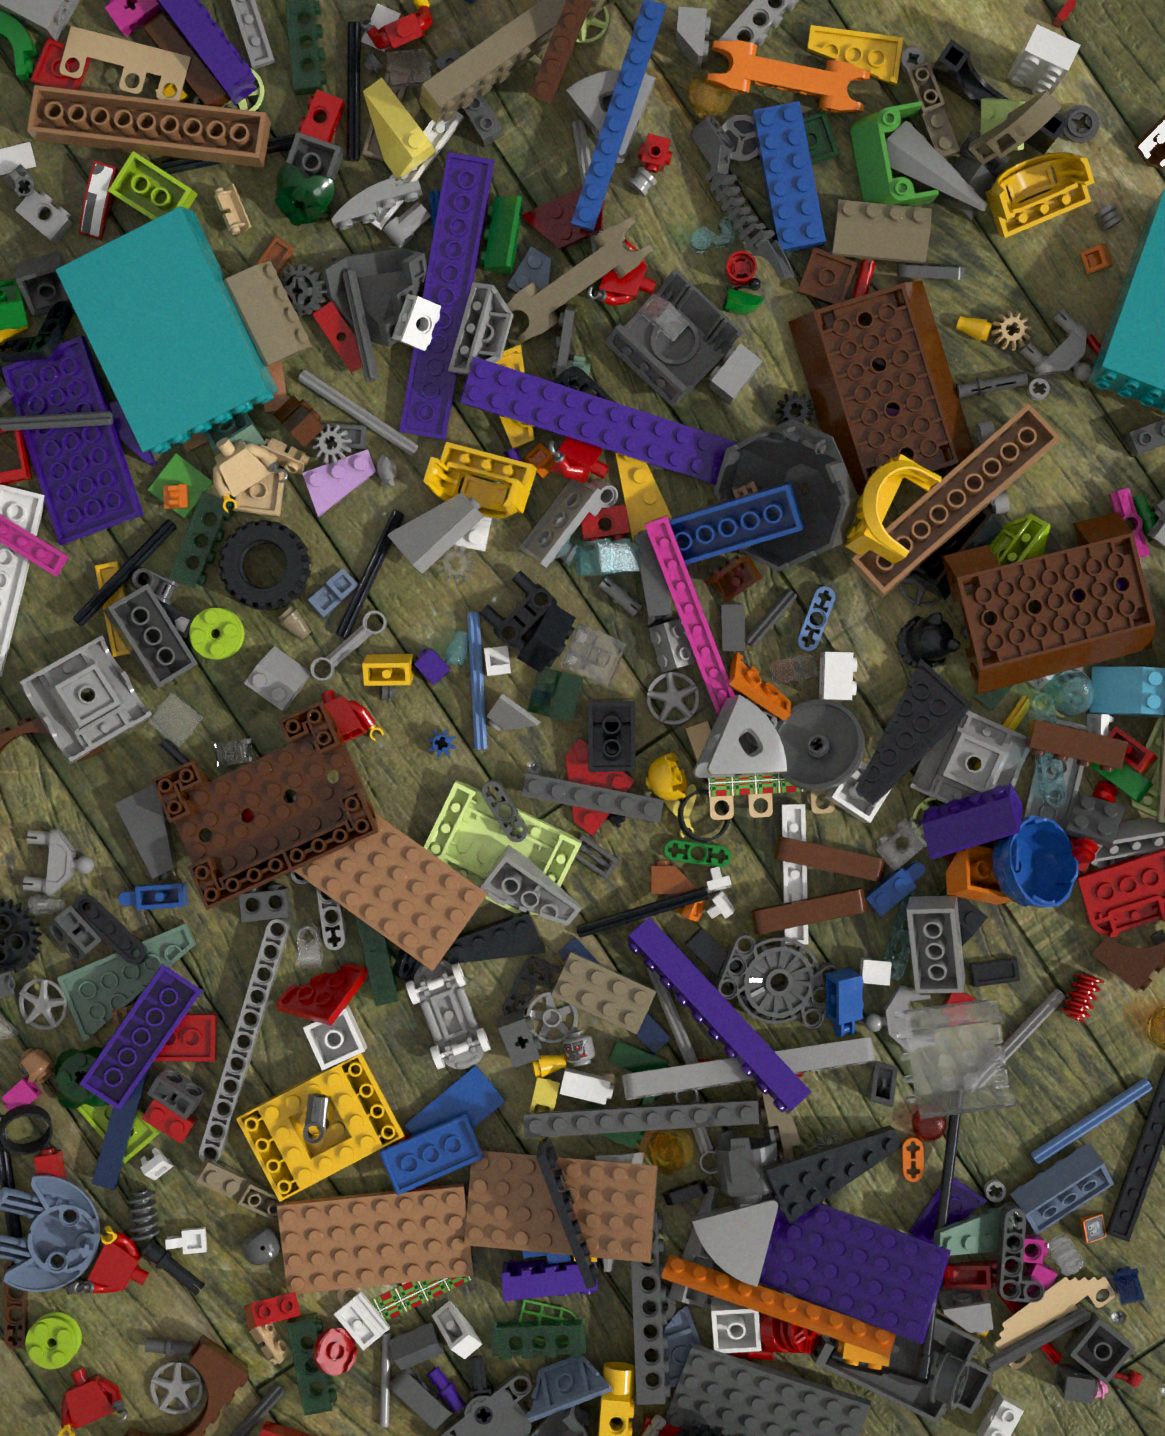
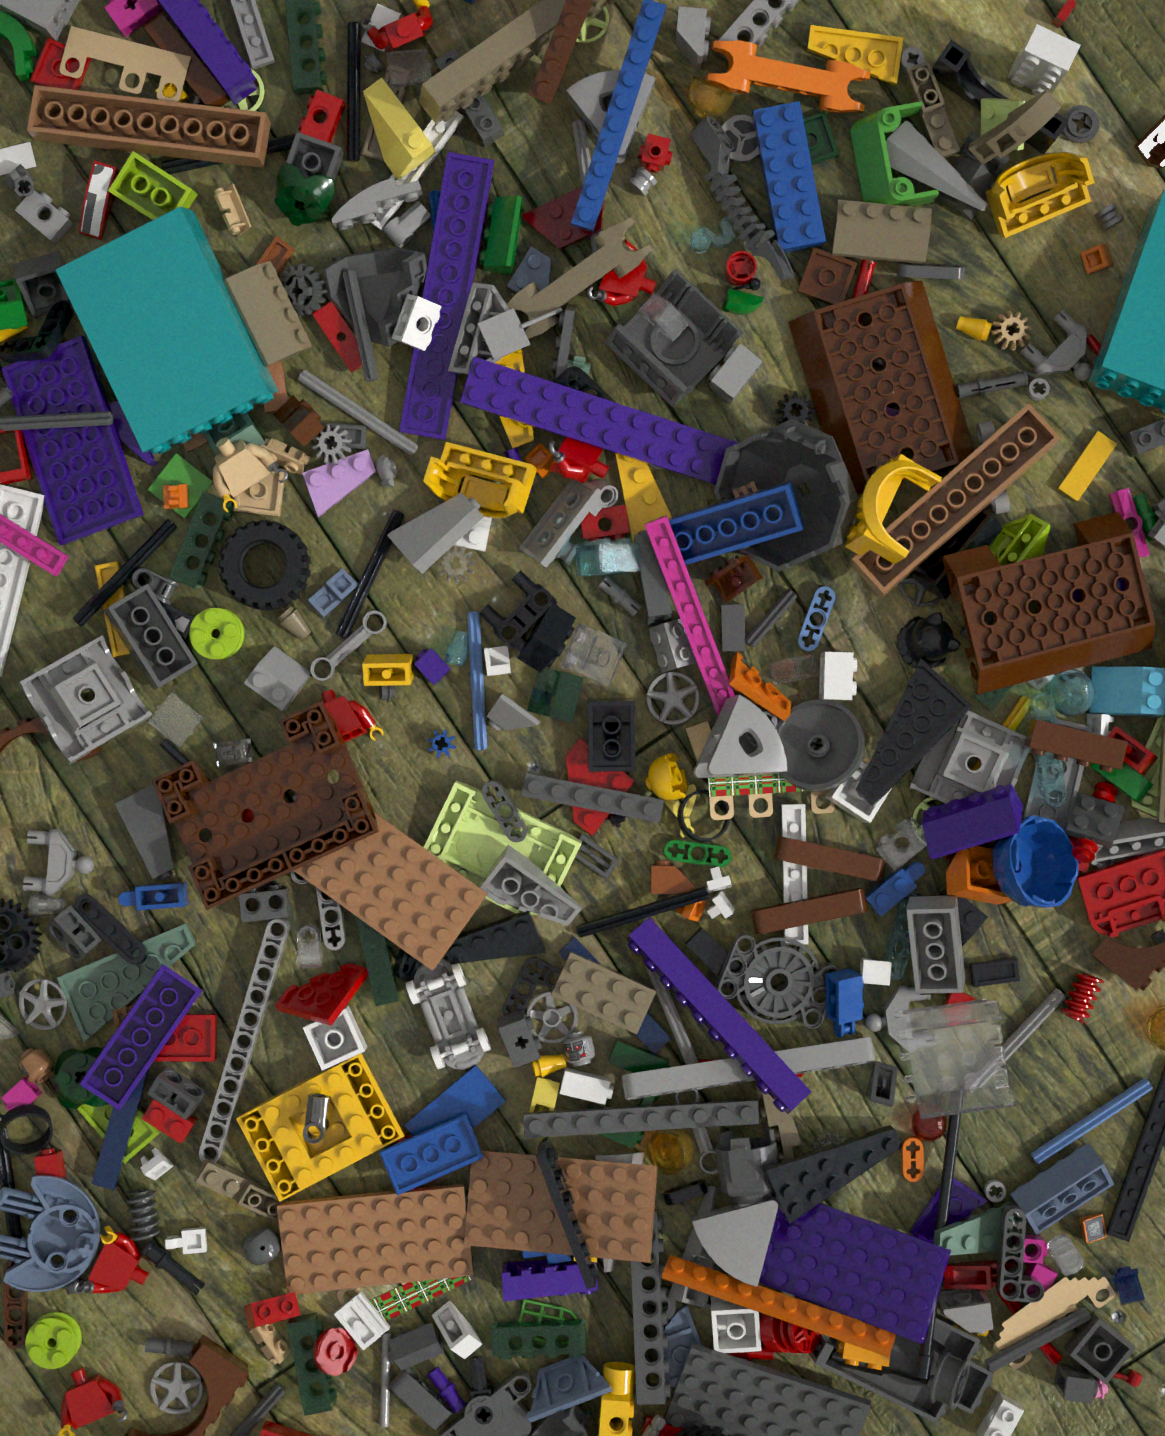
(505, 332): none -> light grey piece
(1087, 466): none -> yellow tile

